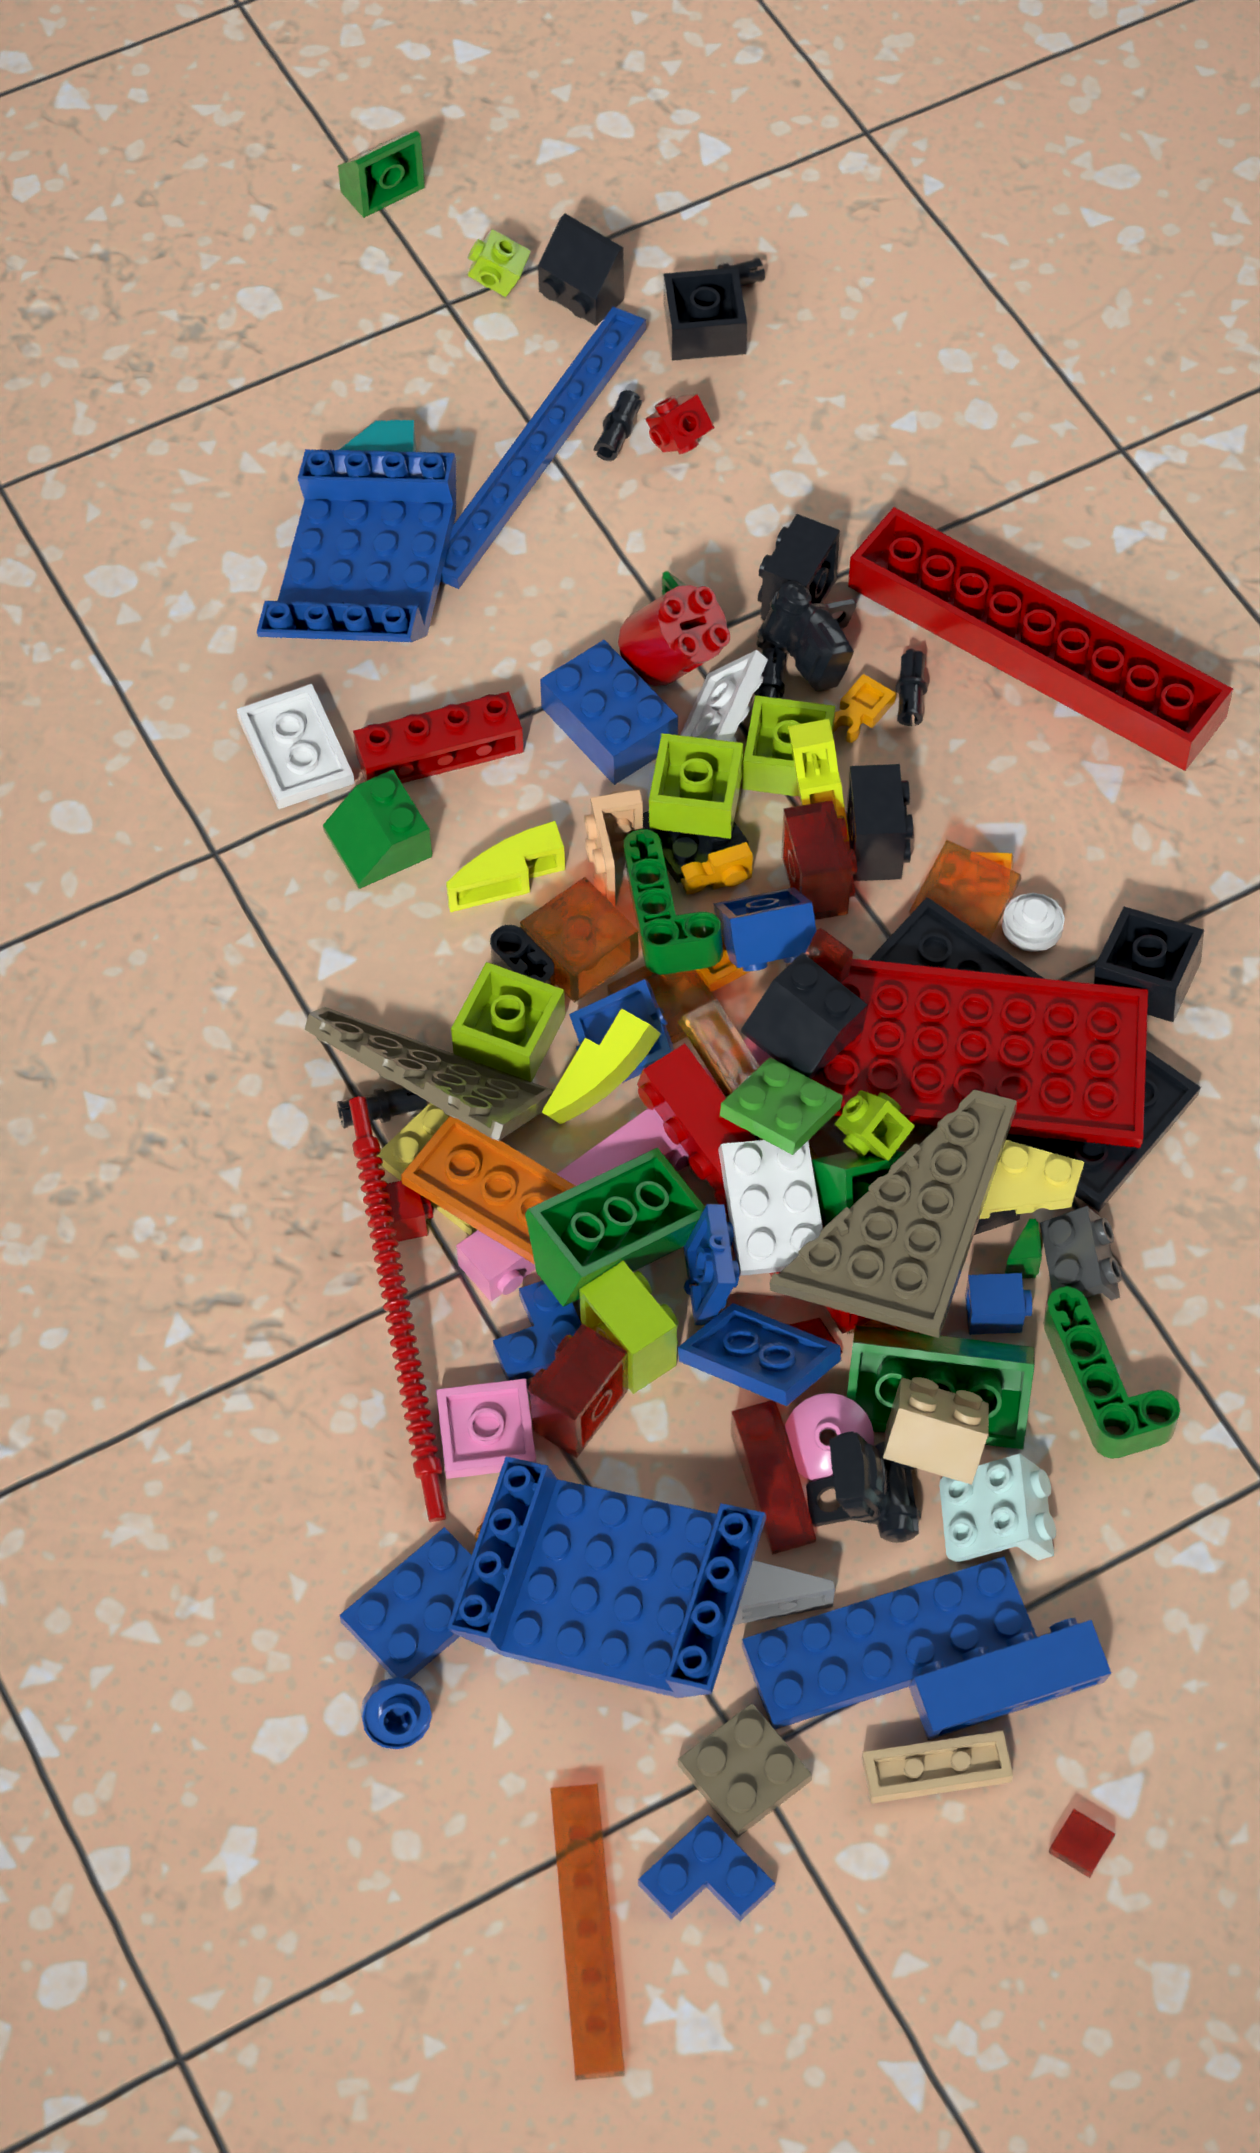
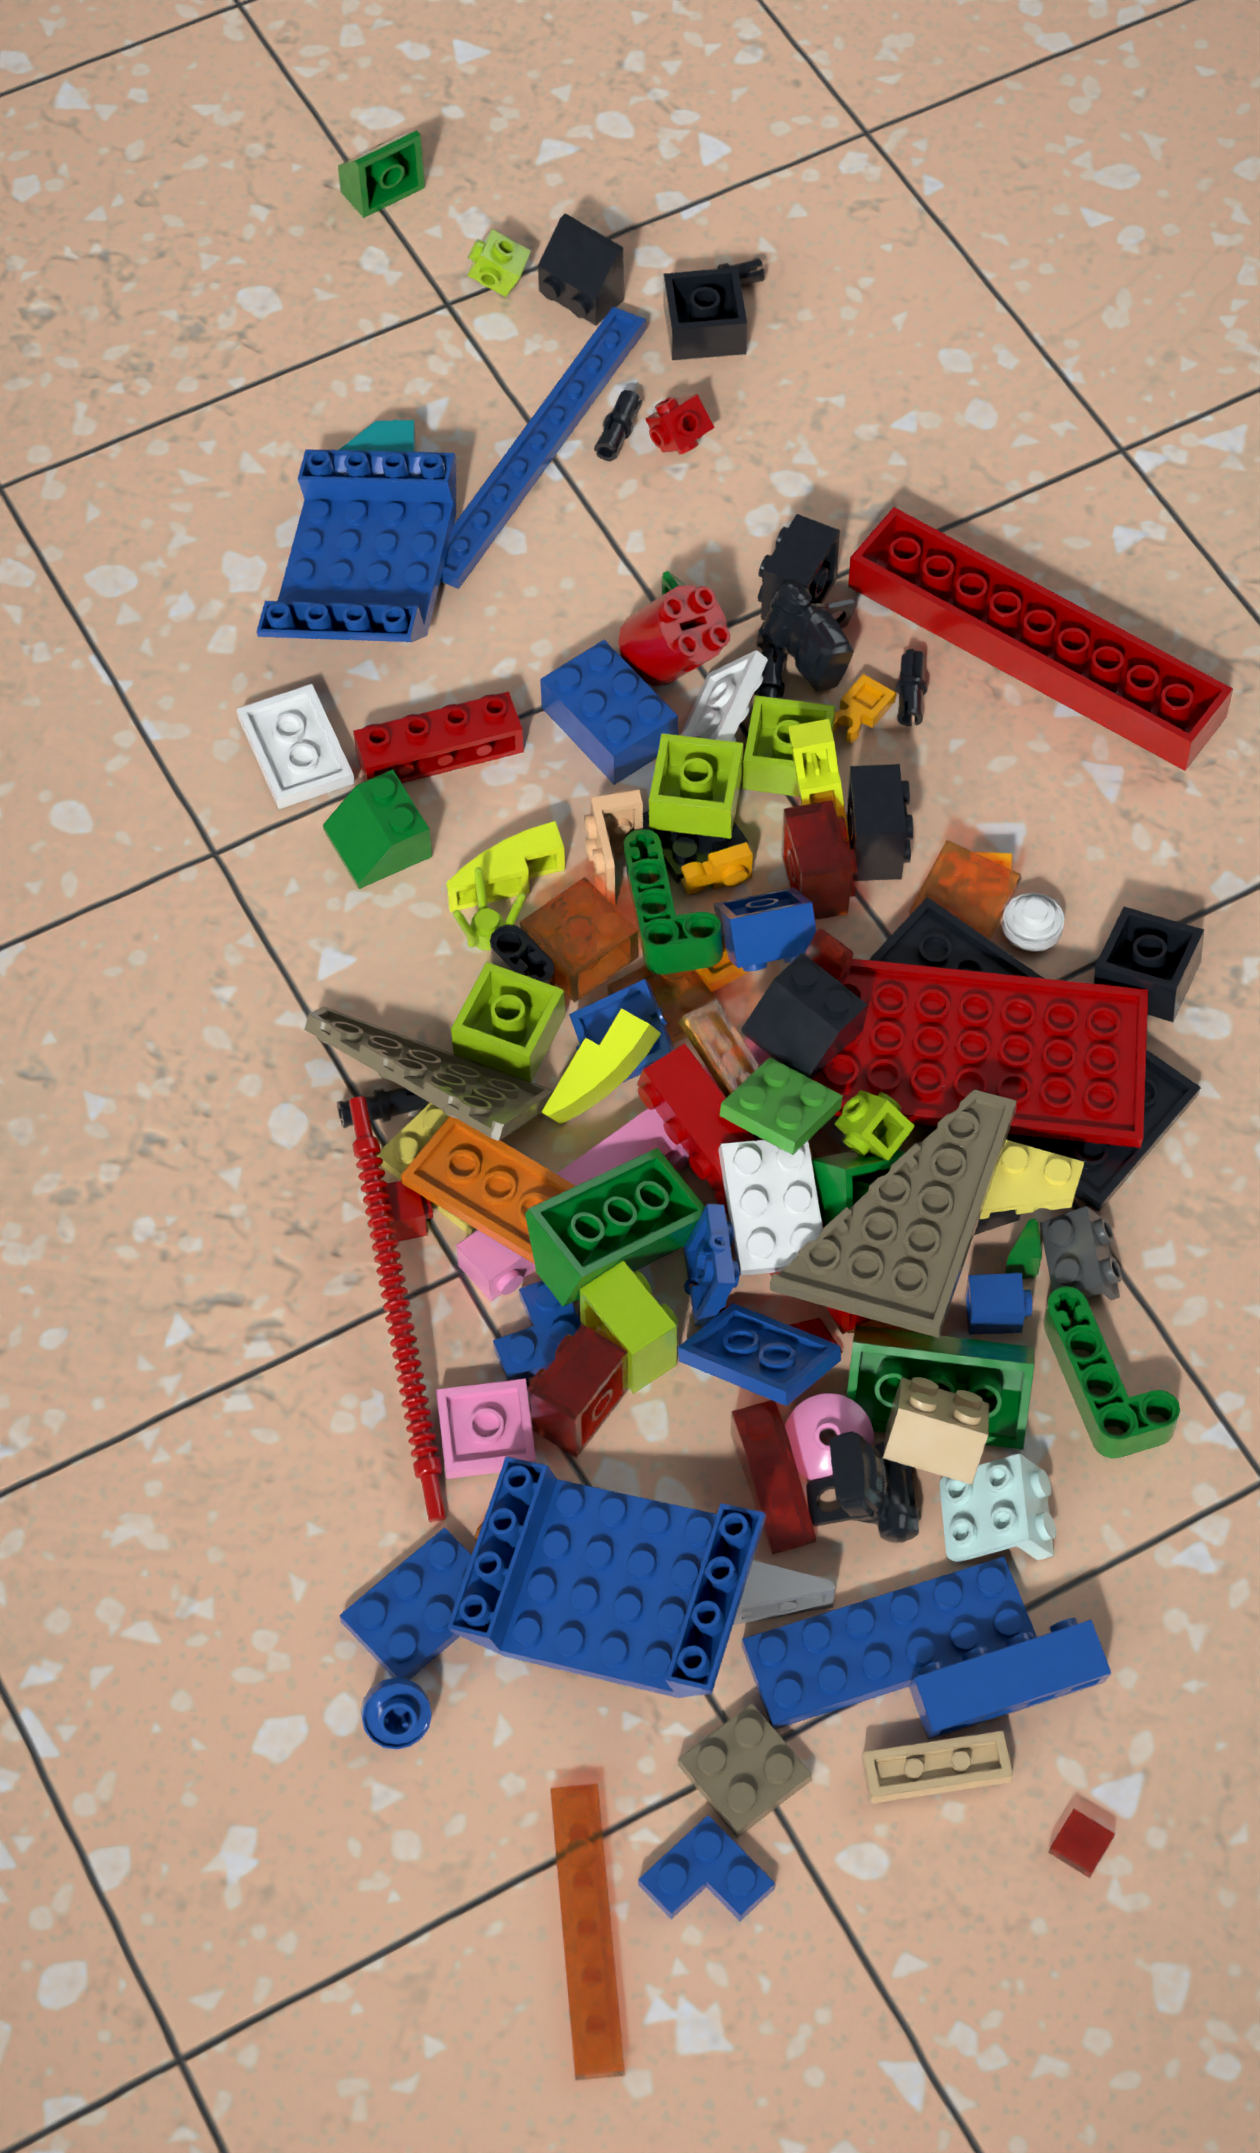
(486, 919): none -> lime plant

